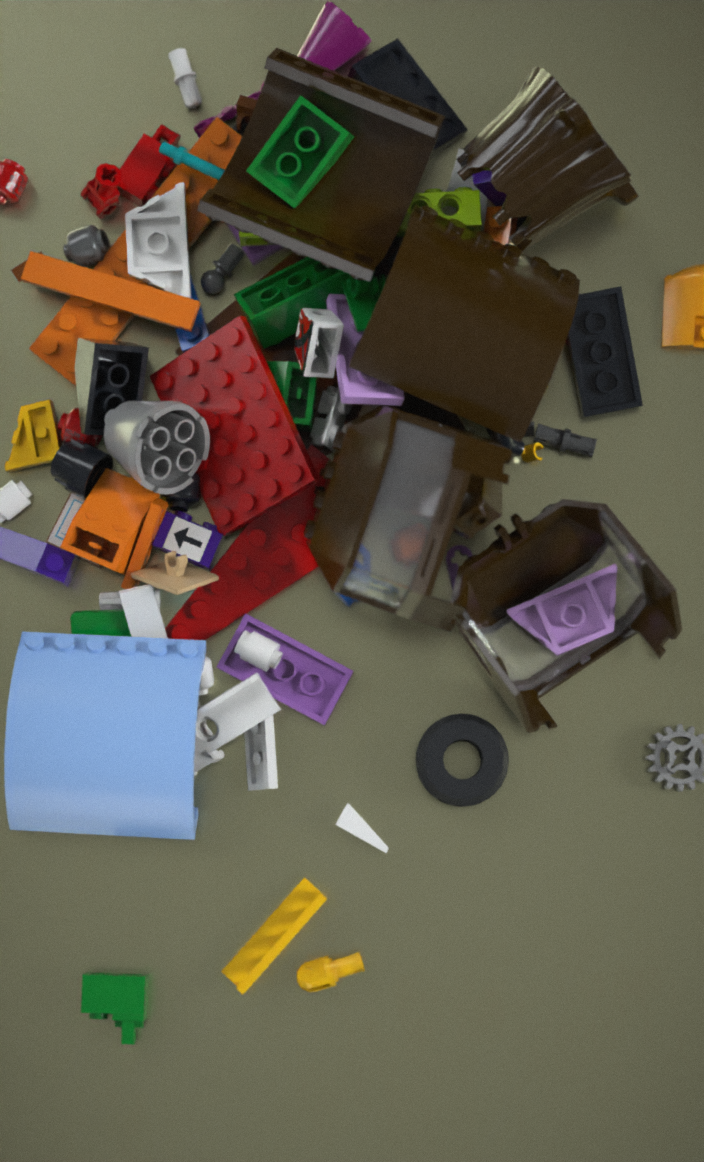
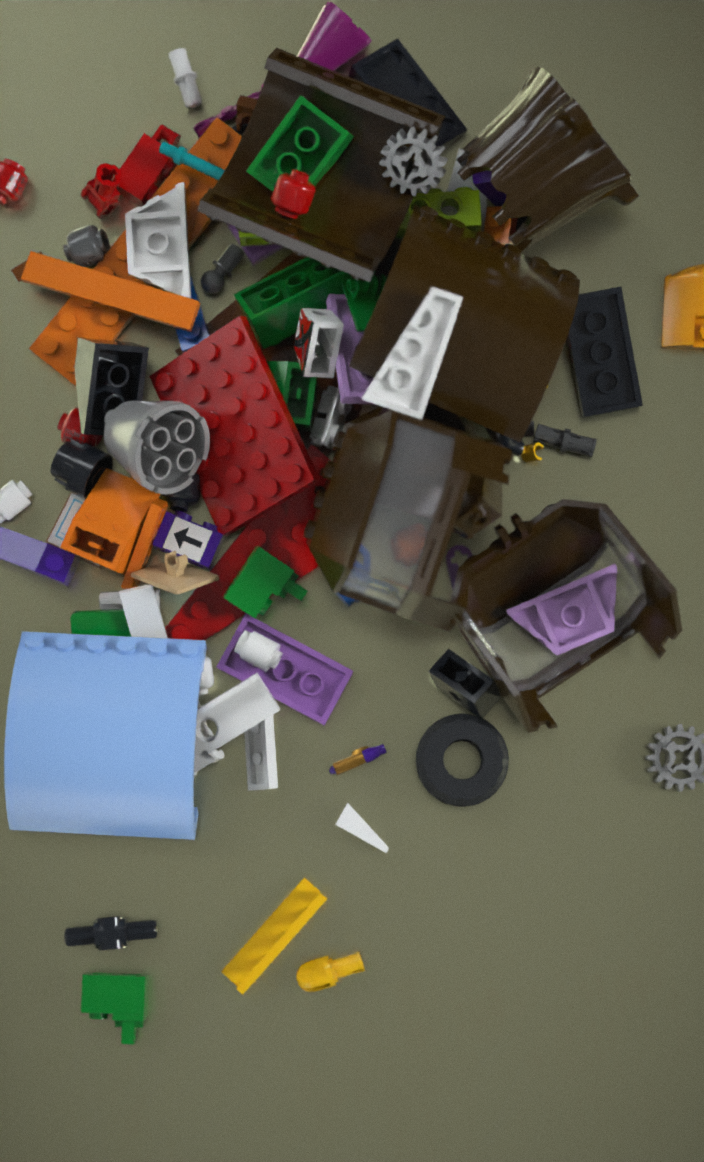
(35, 438): yellow wing -> none
(110, 933): none -> black axle
(258, 580): none -> green hinge
(293, 194): none -> red head
(359, 757): none -> piece
(414, 361): none -> white wing
(427, 161): none -> light grey gear
(465, 683): none -> black brick

